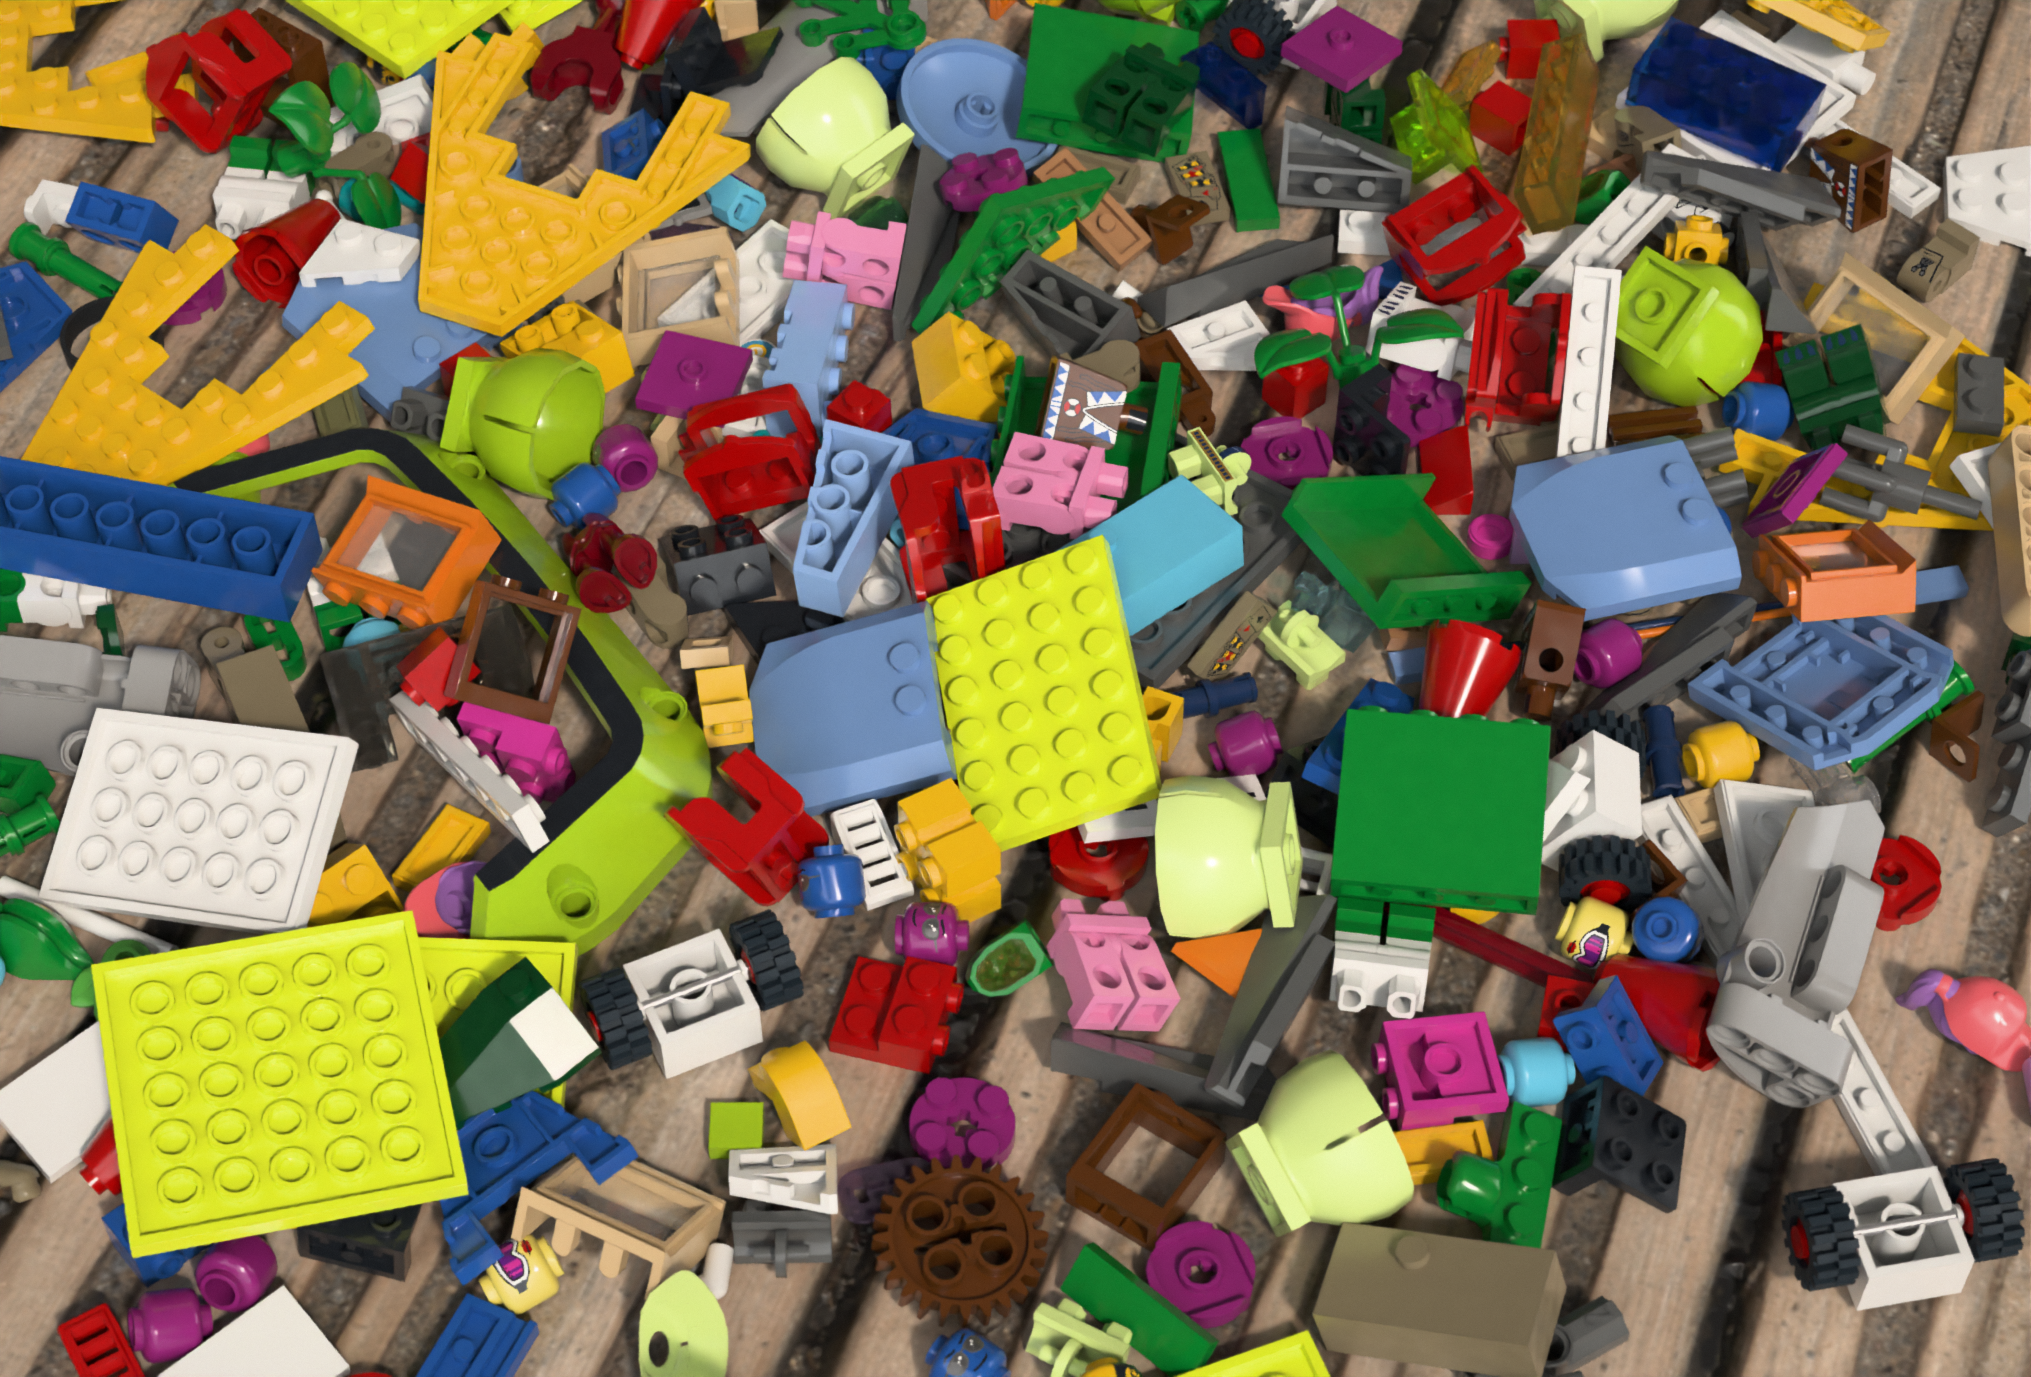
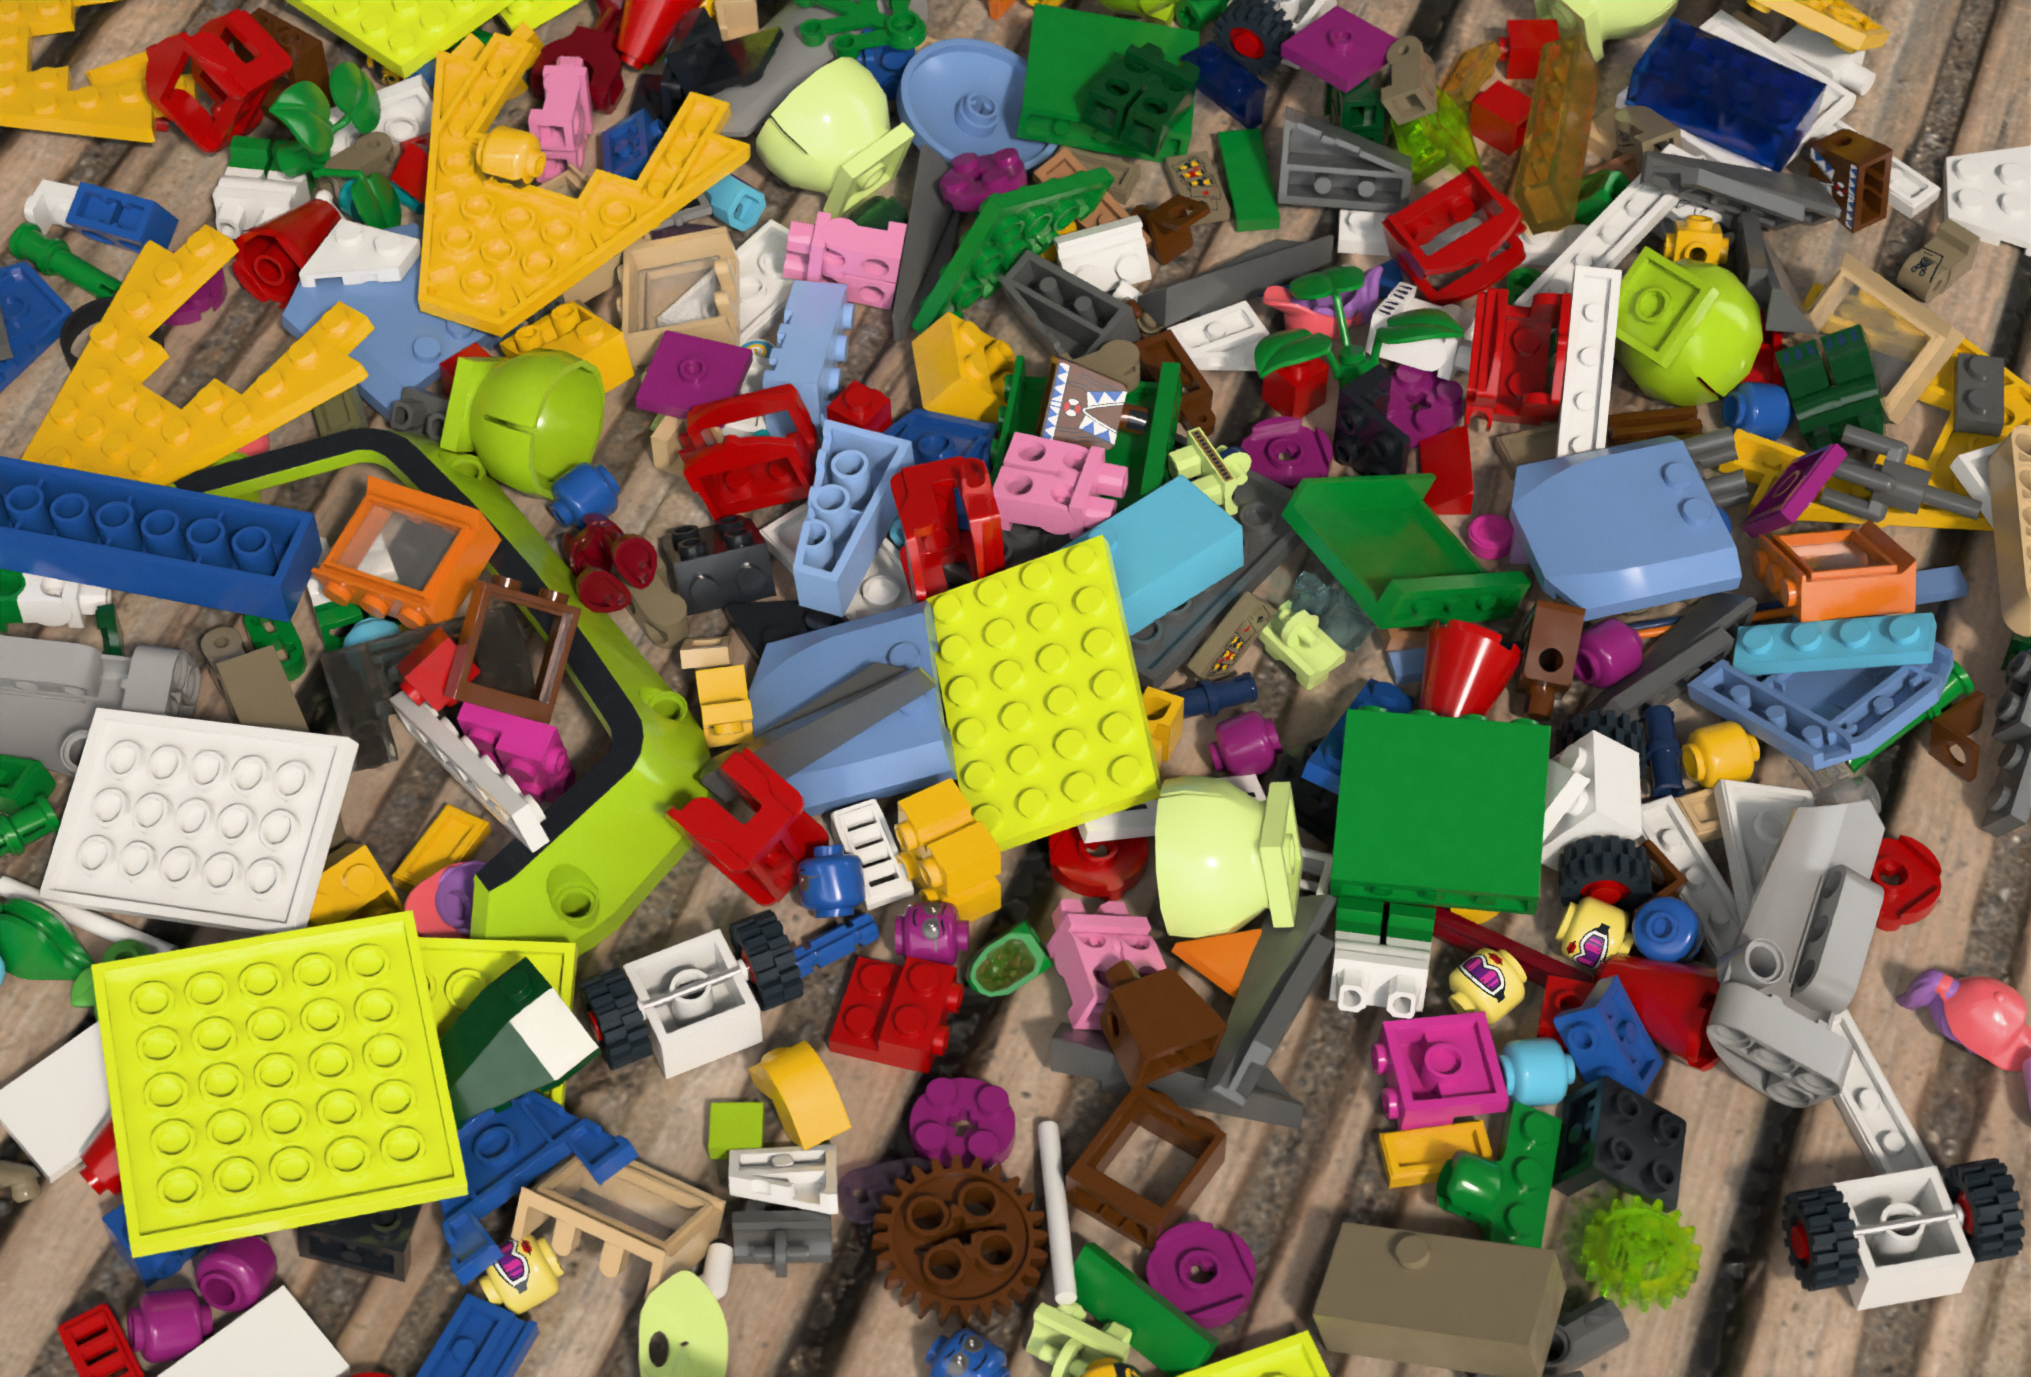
(510, 157): none -> yellow head
(565, 116): none -> bright pink hips
(627, 456): magenta head -> none
(827, 722): none -> dark grey wedge
(836, 943): none -> blue axle
(1057, 1213): none -> white bar
(1106, 253): none -> white plate
(1157, 1023): none -> reddish brown torso
(1310, 1157): yellowish green plate -> none
(1413, 81): none -> dark tan leg
(1487, 983): none -> light yellow head
(1665, 1259): none -> clear neon green gear
(1835, 644): none -> medium azure plate

